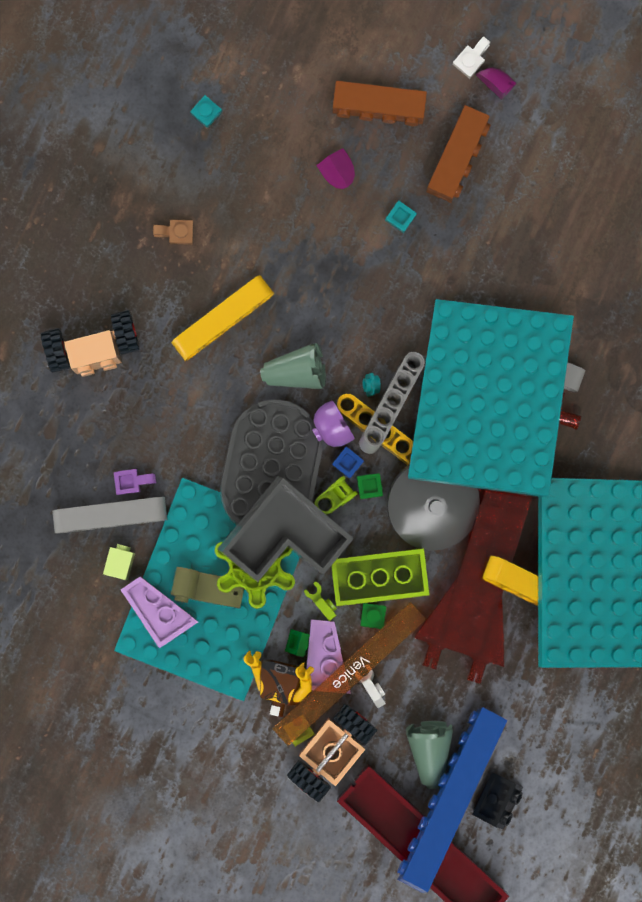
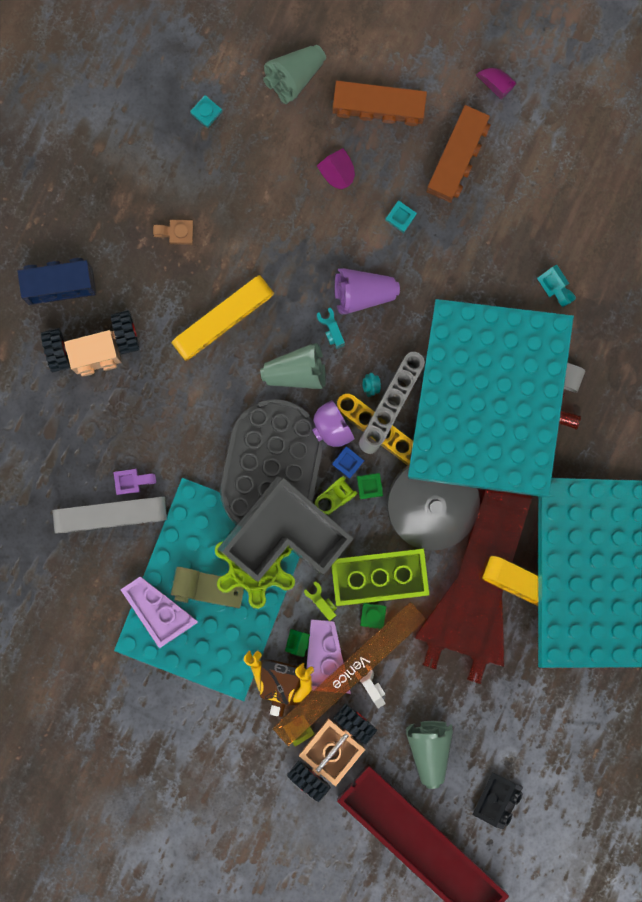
(56, 281): none -> dark blue brick
(119, 562): yellowish green brick -> none
(293, 71): none -> sand green cone
(333, 335): none -> teal plate
(363, 290): none -> medium lavender cone
(452, 800): blue brick -> none
(470, 59): white plate -> none
(554, 283): none -> teal plate

